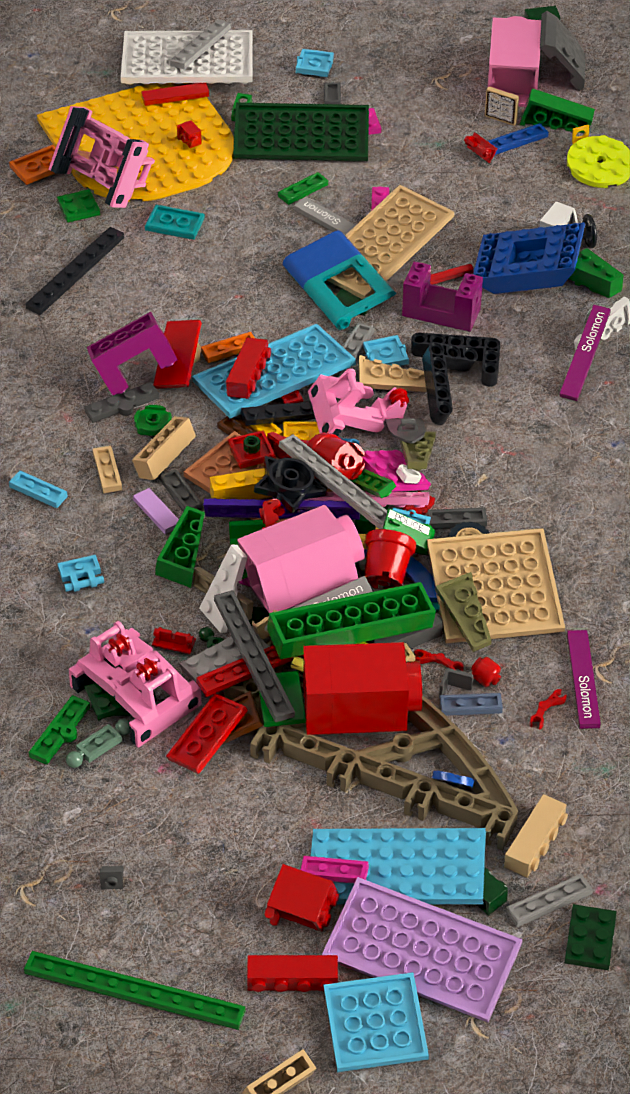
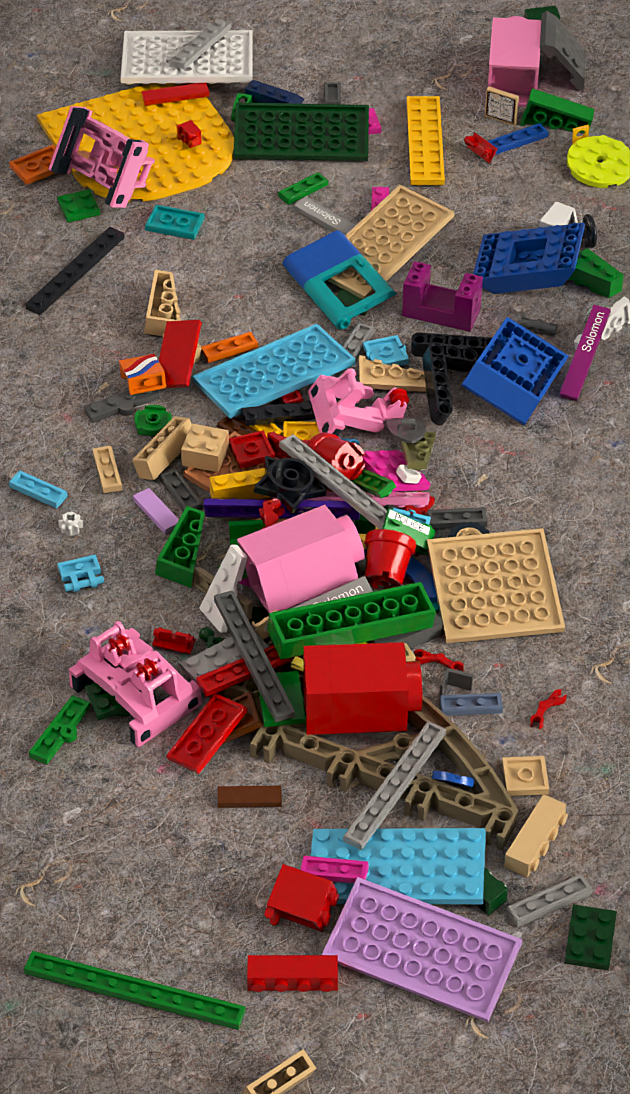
(70, 523): none -> white gear
(98, 743): sand green plate -> none
(111, 877): dark grey bracket -> none
(126, 343): magenta piece -> none
(143, 374): none -> orange panel
(162, 303): none -> tan wedge
(205, 447): none -> tan brick
(248, 368): red brick -> none
(249, 796): none -> reddish brown tile
(251, 440): dark green axle -> none
(269, 94): none -> dark blue slope
(314, 62): medium azure plate -> none
(375, 1022): medium azure plate -> none
(394, 785): none -> light grey tile
(425, 140): none -> yellow plate
(451, 274): red axle -> none
(464, 607): olive wing -> none
(486, 671): red head -> none
(506, 381): none -> blue slope
(525, 775): none -> tan plate
(539, 326): none -> dark grey pin
(583, 679): magenta tile -> none

